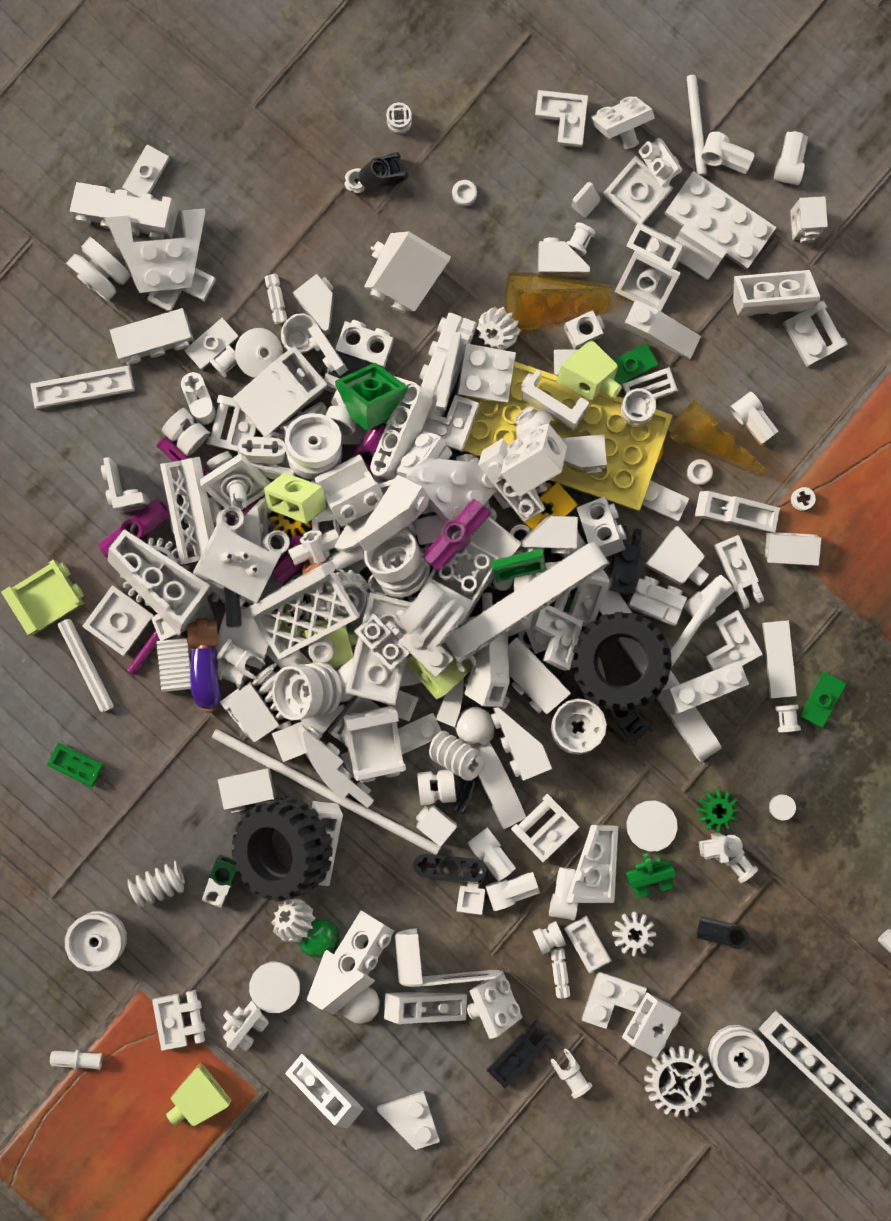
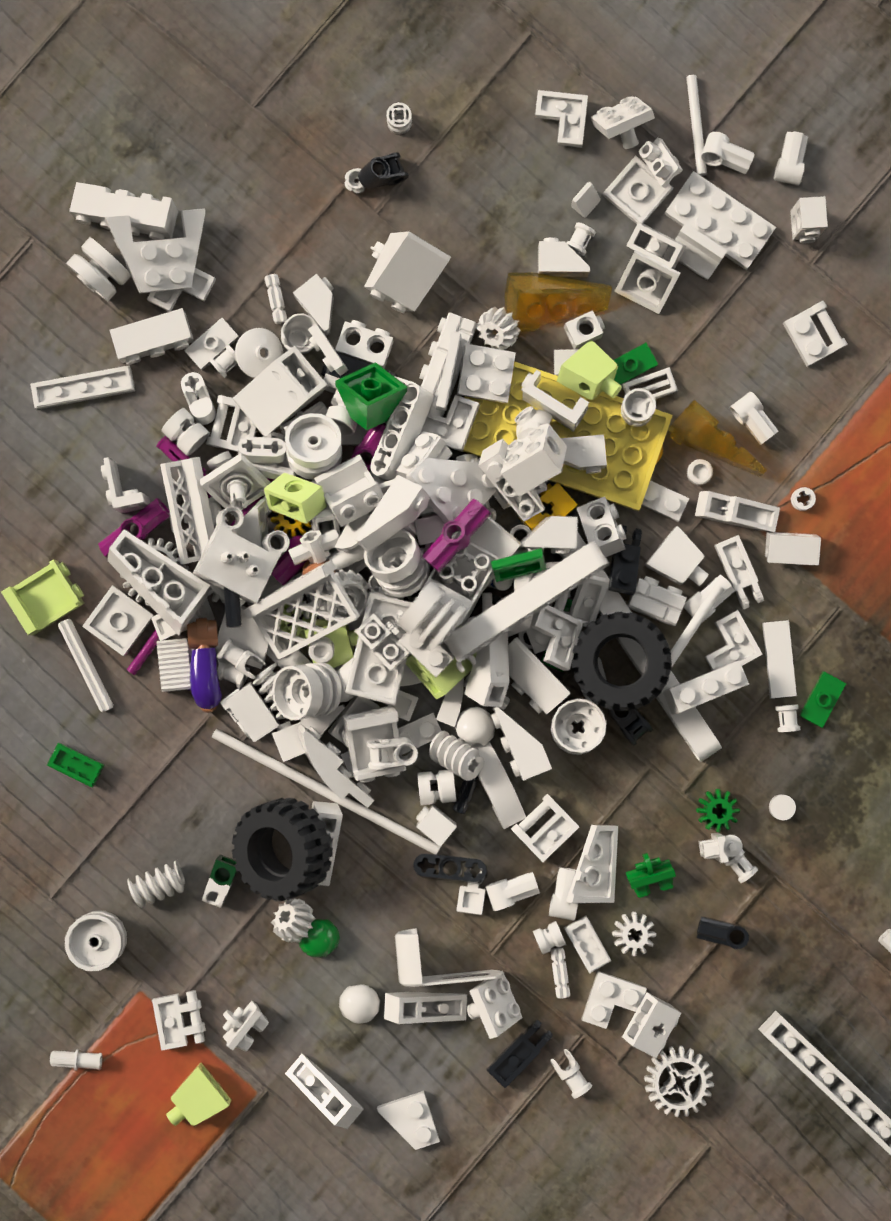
(146, 171): white plate -> none
(246, 789): white brick -> none
(274, 987): white tile -> none
(334, 982): white brick -> none
(389, 753): none -> white piece
(464, 193): white tile -> none
(488, 849): white piece -> none
(651, 825): white tile -> none
(661, 329): white slope -> none
(742, 1071): white wheel -> none
(775, 293): white slope -> none

